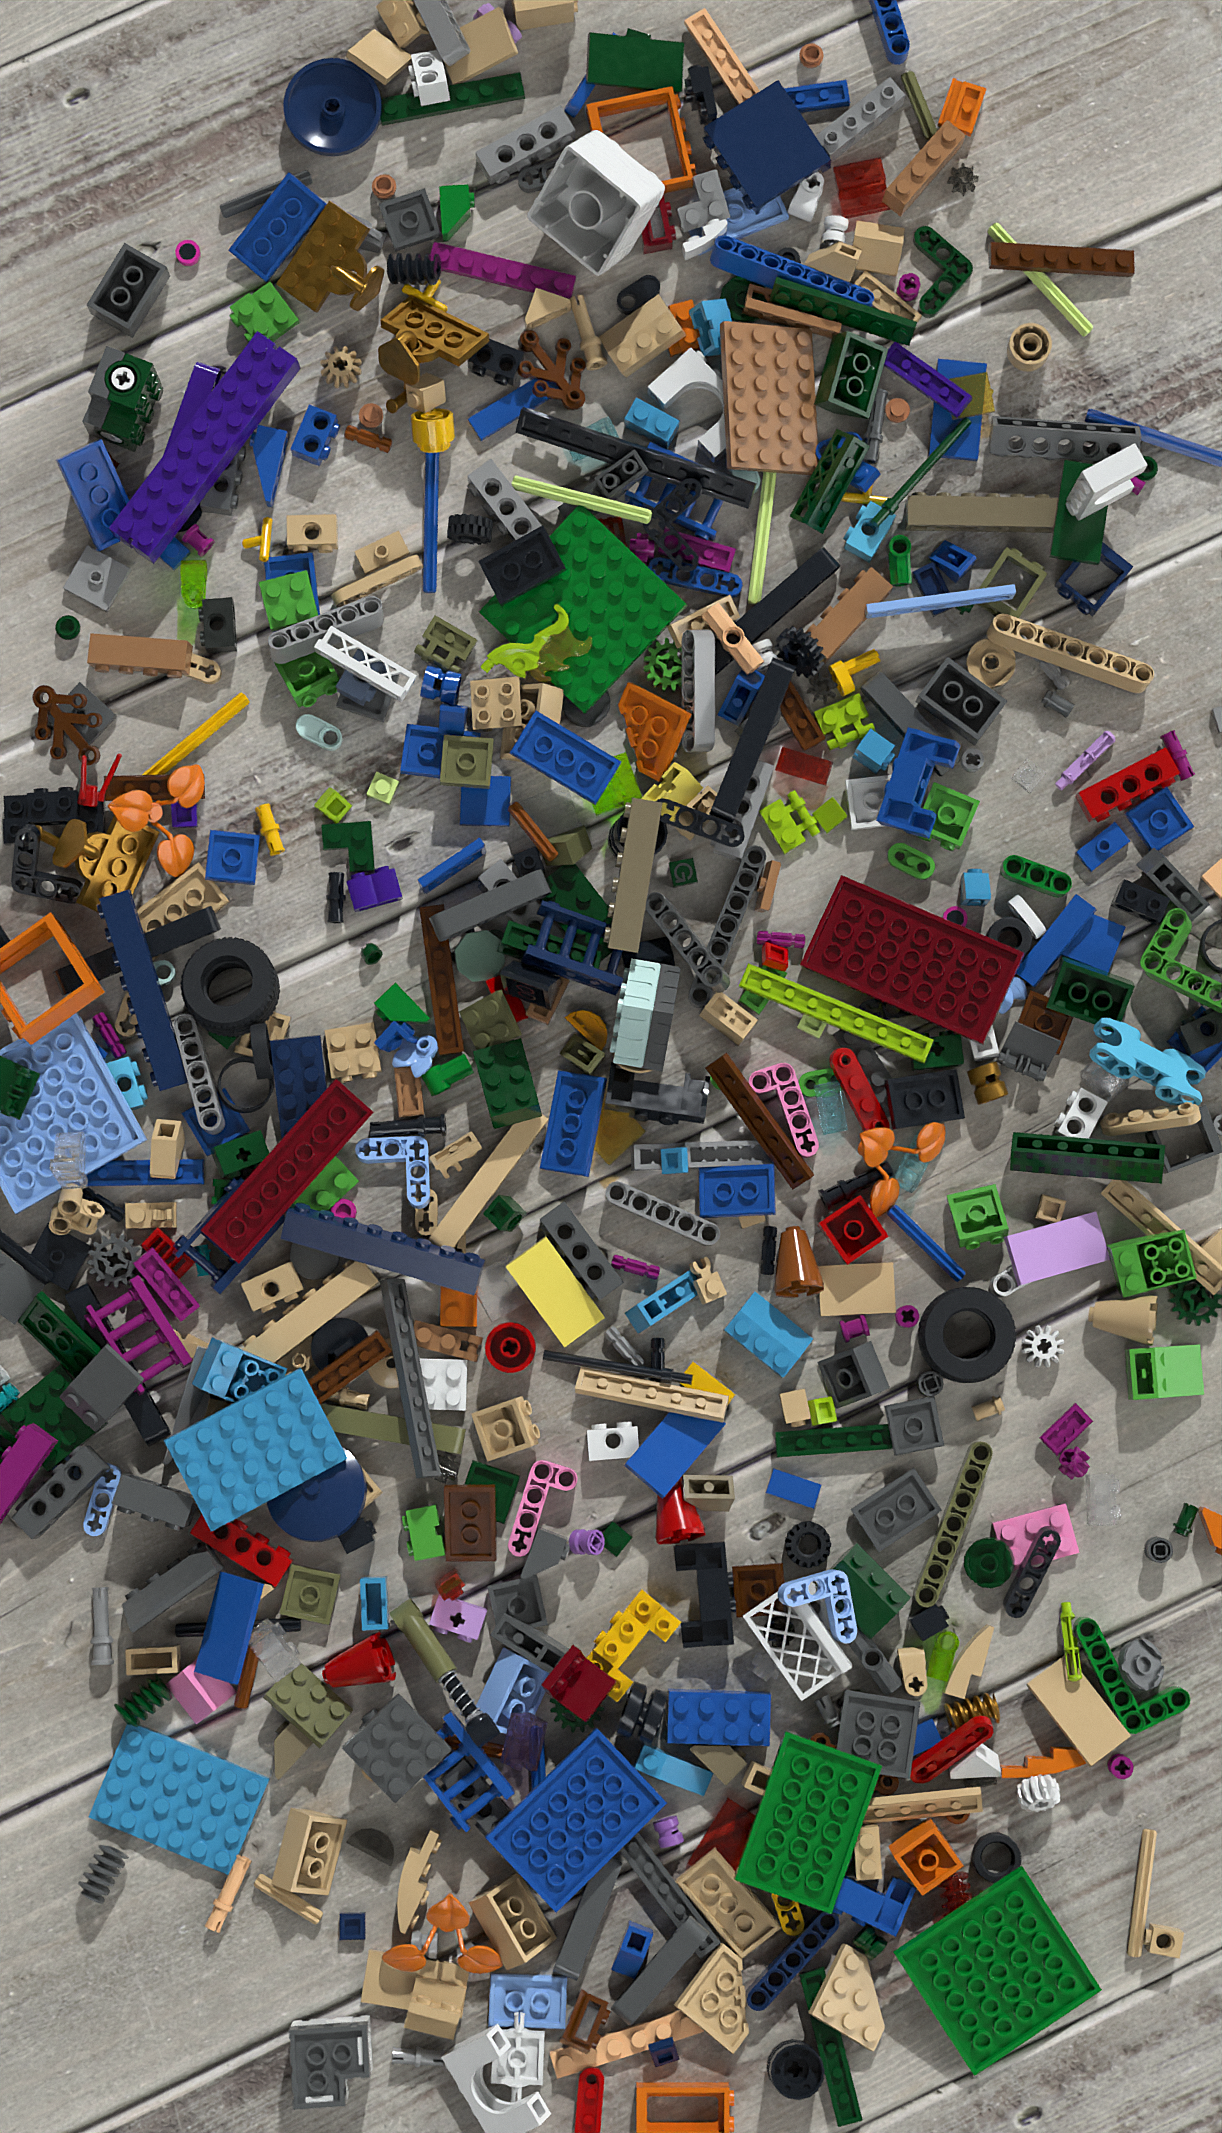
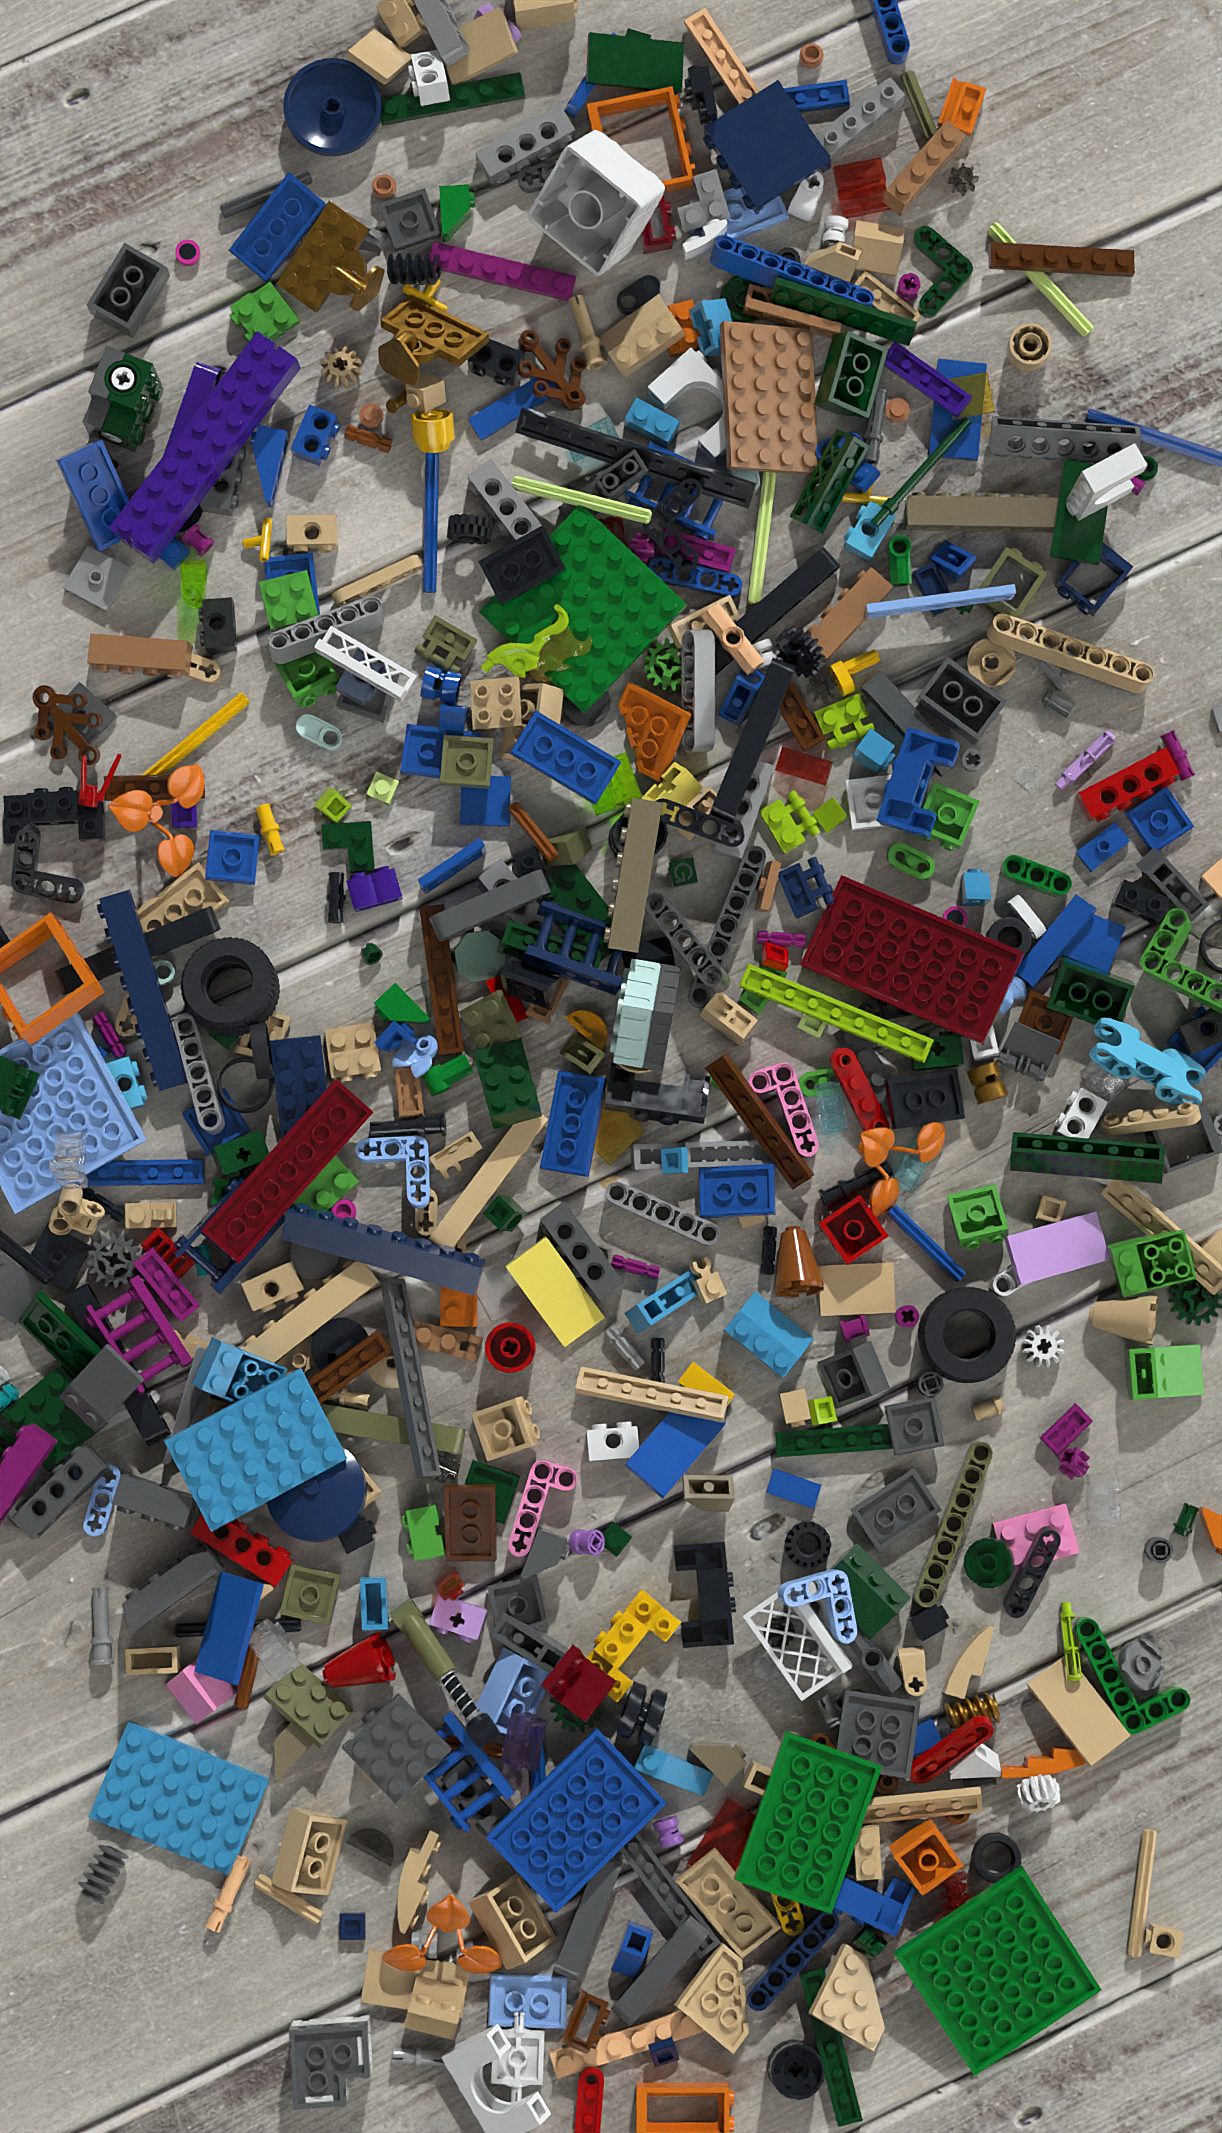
(68, 627): dark green plate -> none
(113, 858): pearl gold plate -> none
(144, 1701): dark green piece -> none
(166, 1148): tan slope -> none
(382, 552): tan plate -> none
(445, 1383): white plate -> none
(545, 307): tan slope -> none
(666, 1375): black bar -> none
(677, 1518): red cone -> none
(718, 1717): blue brick -> none
(756, 1584): reddish brown plate -> none
(798, 890): none -> dark blue plate
(942, 1658): clear neon green piece -> none
(1126, 1771): magenta bush -> none

